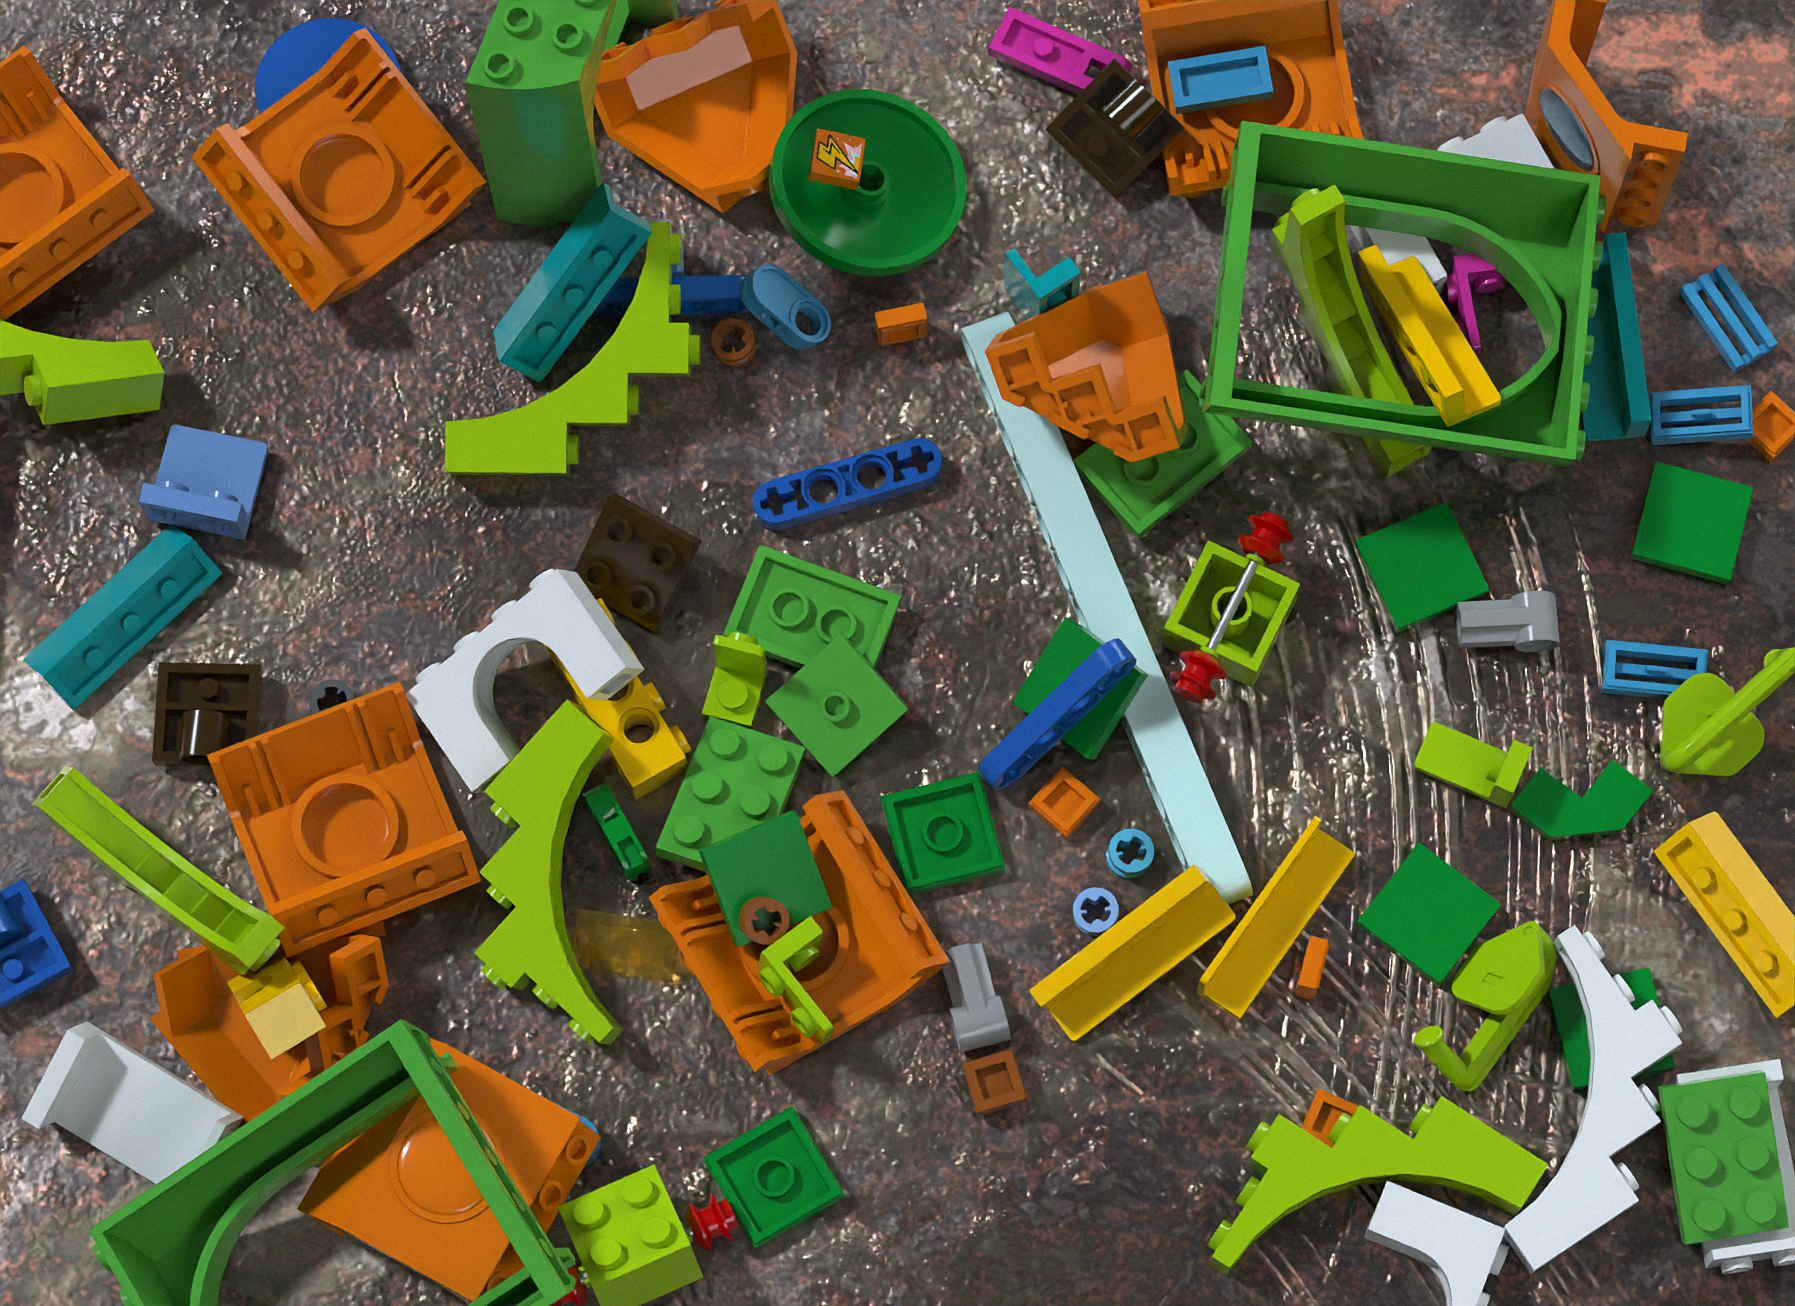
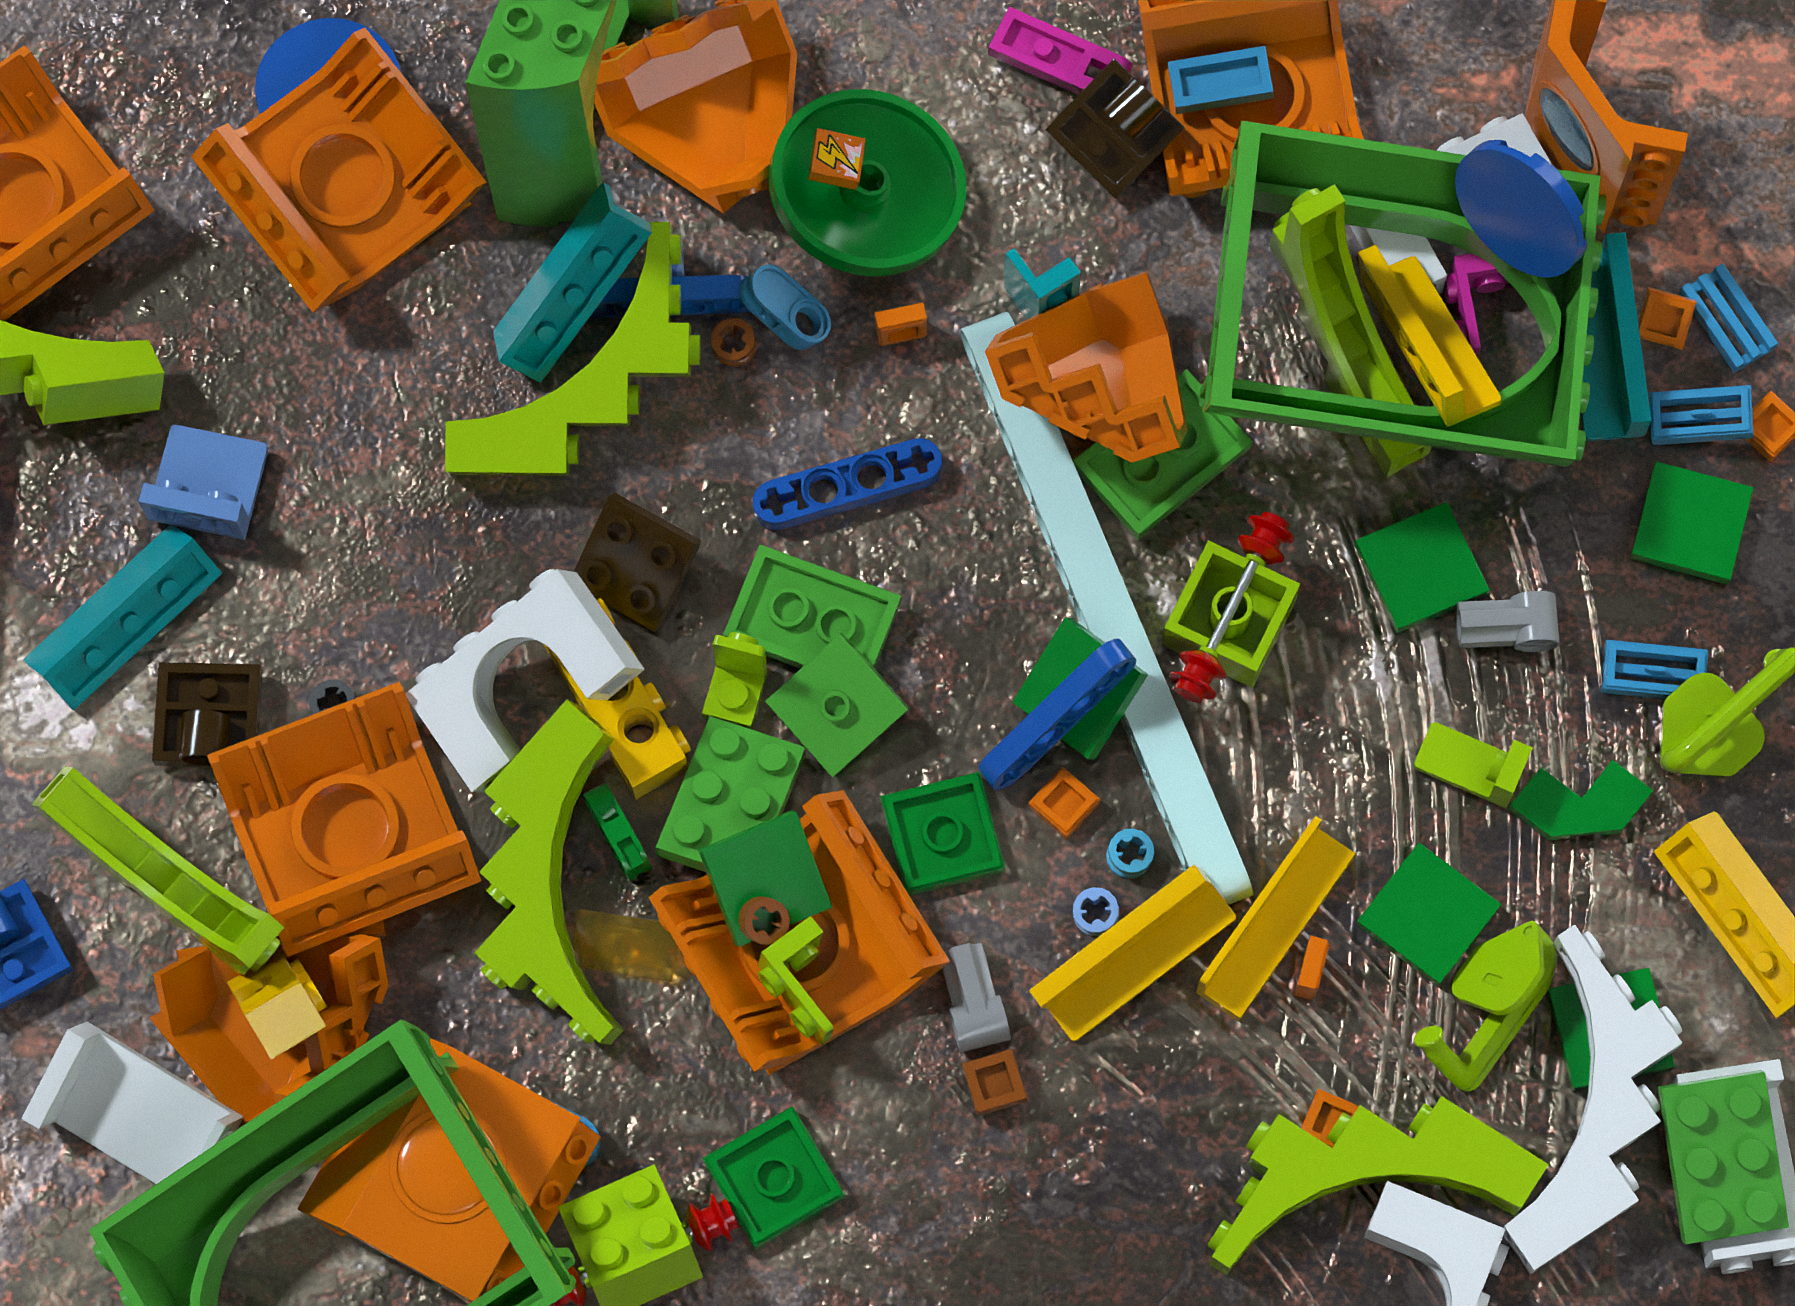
(1521, 208): none -> blue tile
(1665, 318): none -> orange tile

